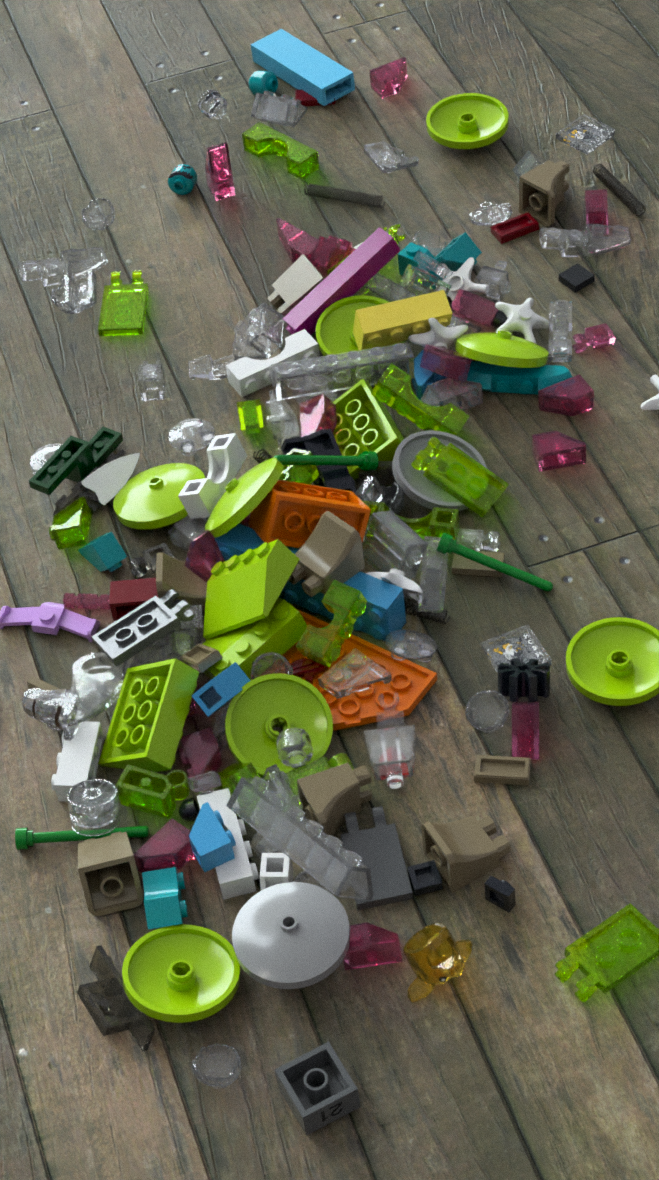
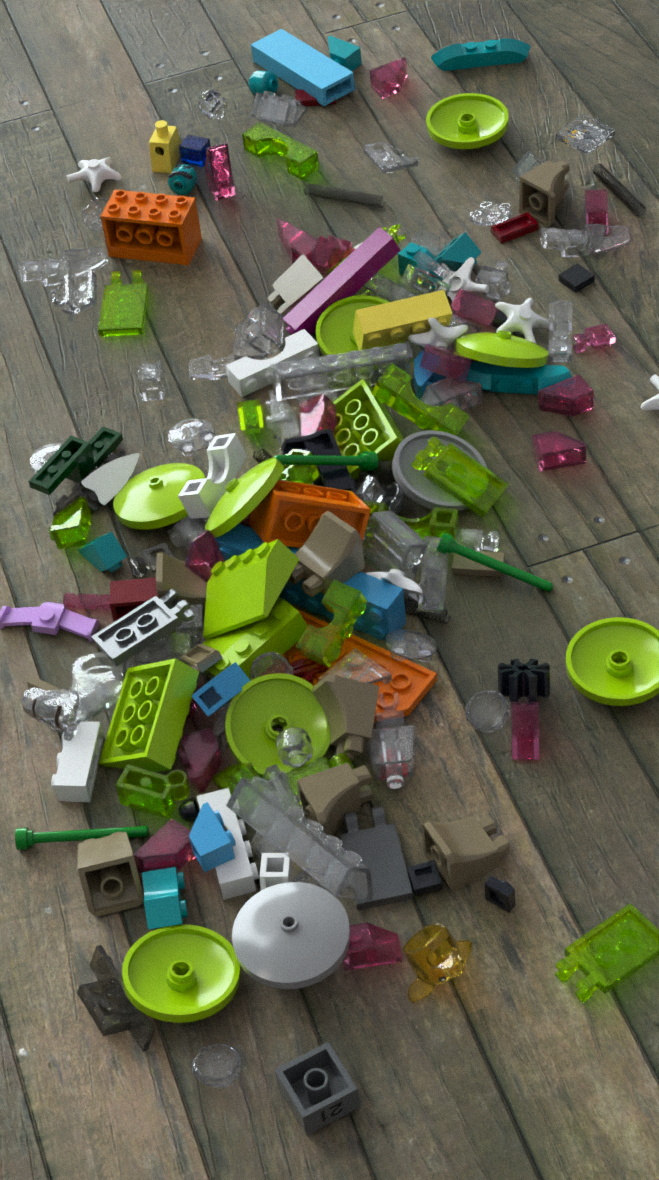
(93, 807): clear wheel -> none
(94, 172): none -> white animal
(151, 227): none -> orange brick
(164, 147): none -> light yellow torso
(194, 150): none -> clear blue brick
(204, 783): clear plate -> none
(344, 53): none -> teal slope
(349, 711): none -> dark tan hips
(481, 54): none -> teal brick
(502, 770): dark tan tile -> none
(515, 644): clear tile -> none

